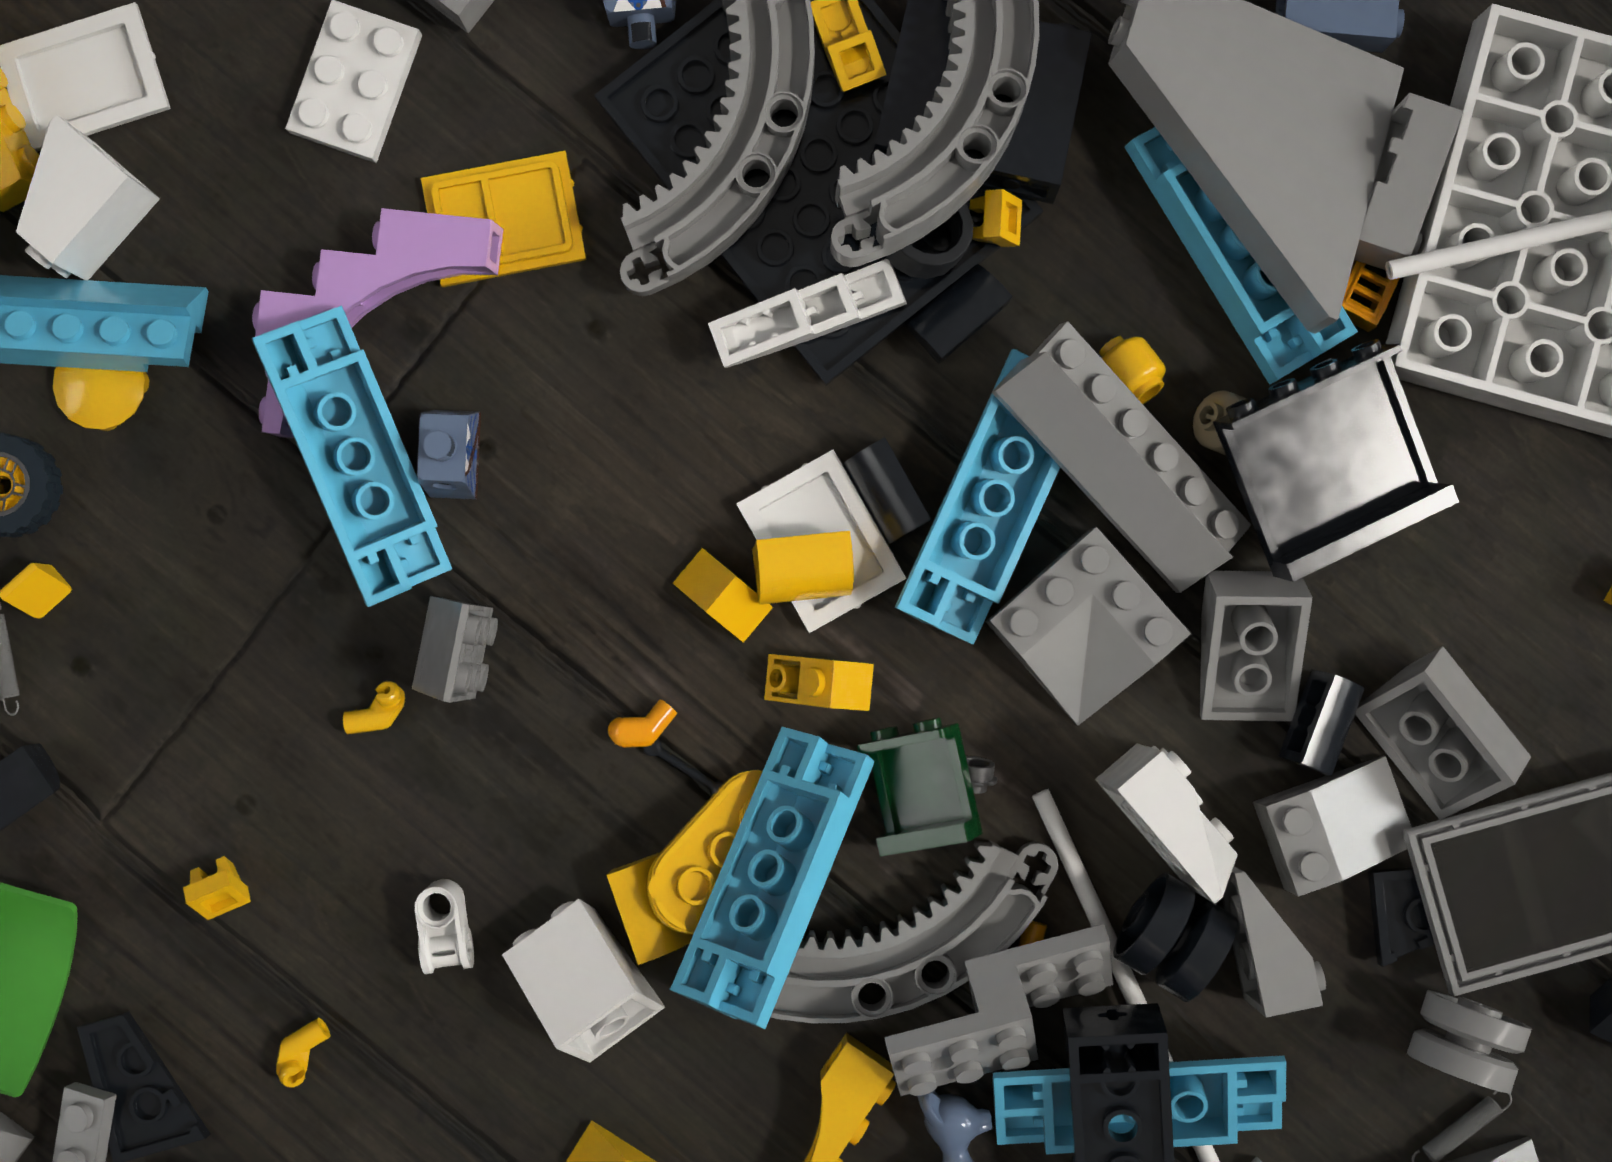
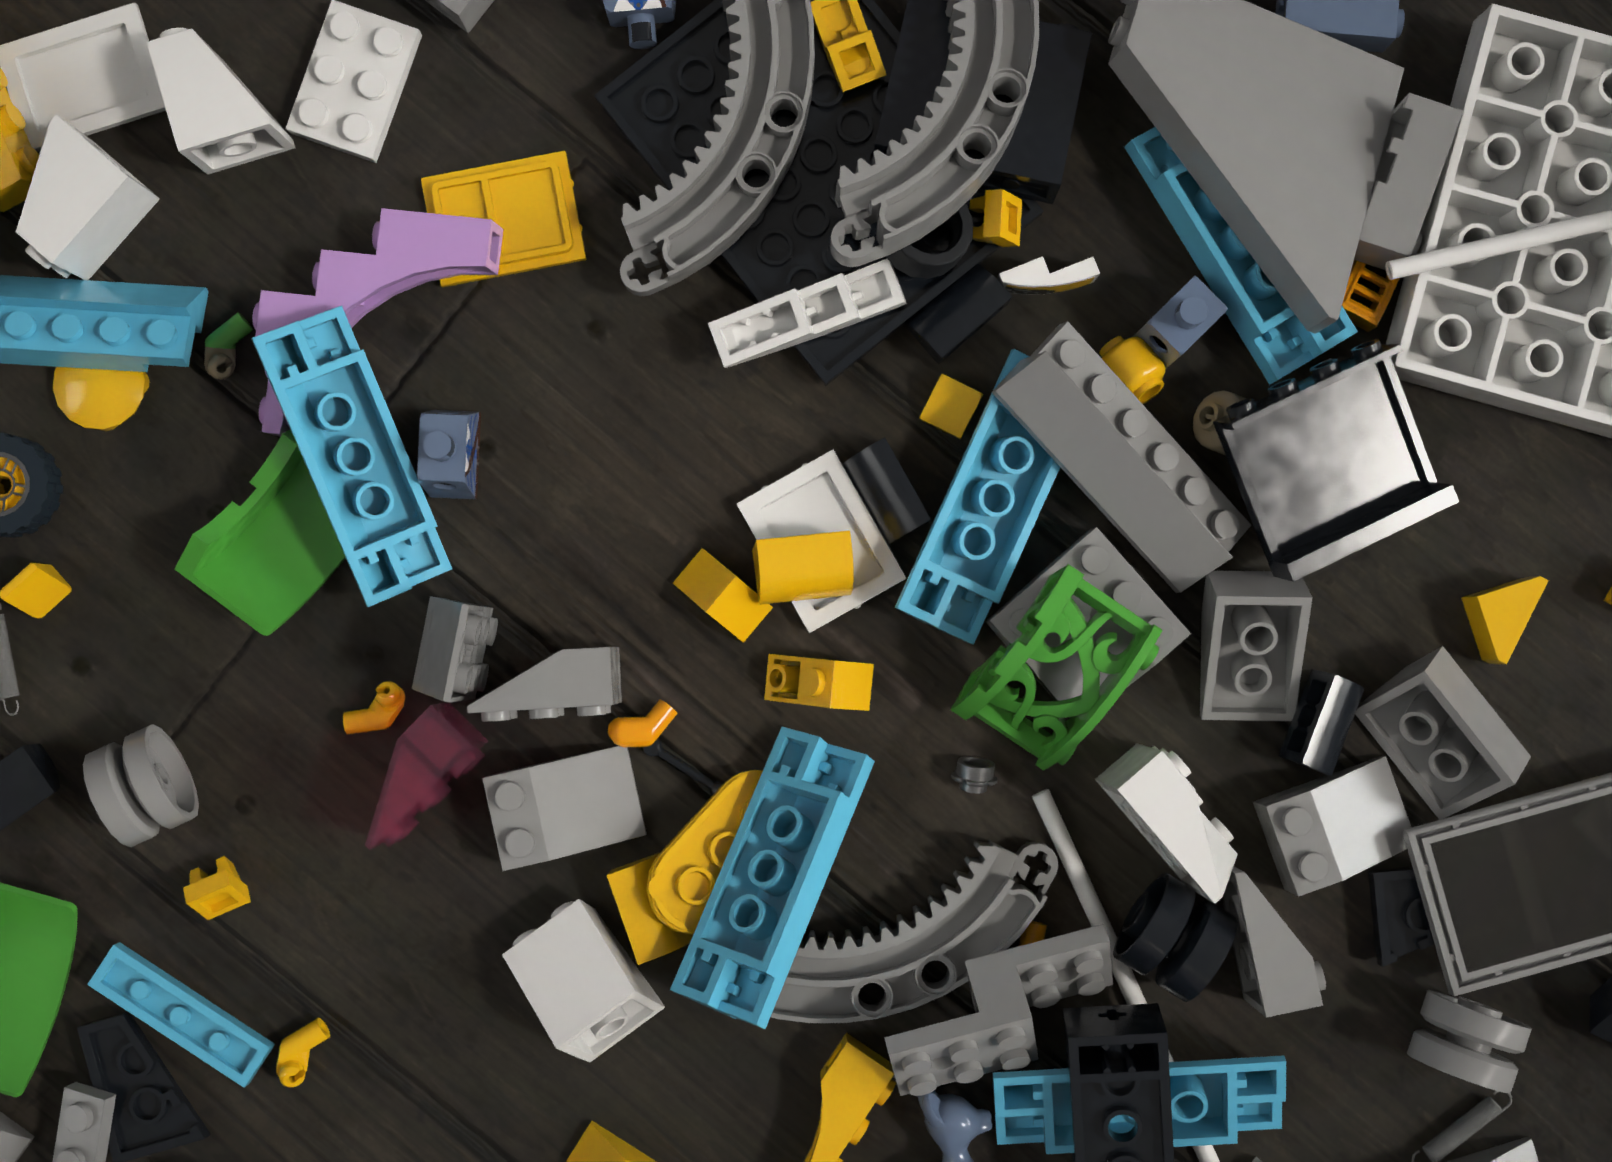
(140, 786): none -> light grey wheel
(181, 1014): none -> medium azure plate
(209, 107): none -> white slope
(221, 346): none -> arm
(271, 549): none -> bright green panel
(422, 763): none -> clear pink slope
(443, 937): white piece -> none
(564, 807): none -> light grey slope
(566, 679): none -> light grey slope
(922, 787): panel -> none
(951, 406): none -> yellow slope
(1035, 277): none -> white slope
(1055, 611): none -> bright green fence
(1182, 320): none -> sand blue torso
(1501, 616): none -> yellow slope

